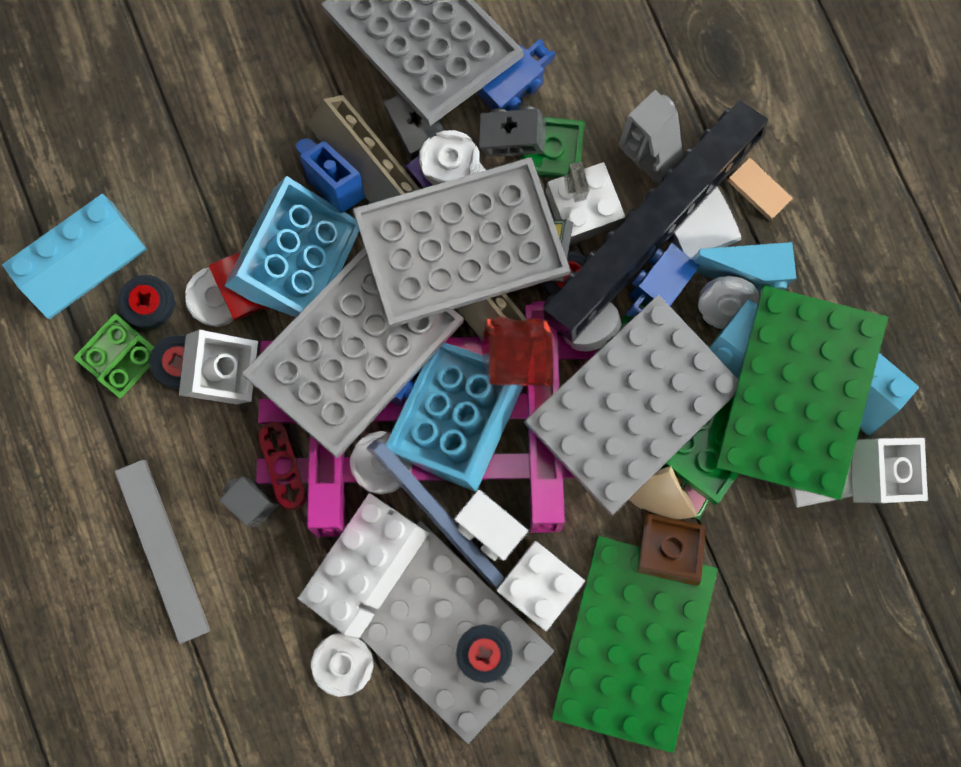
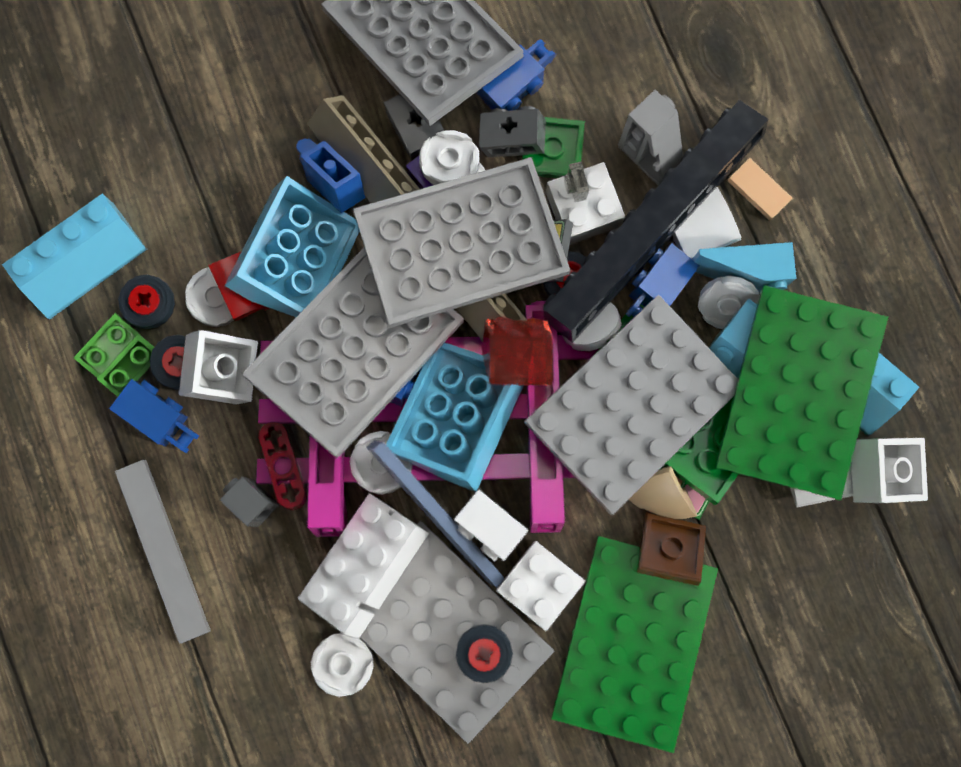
(153, 415): none -> blue brick

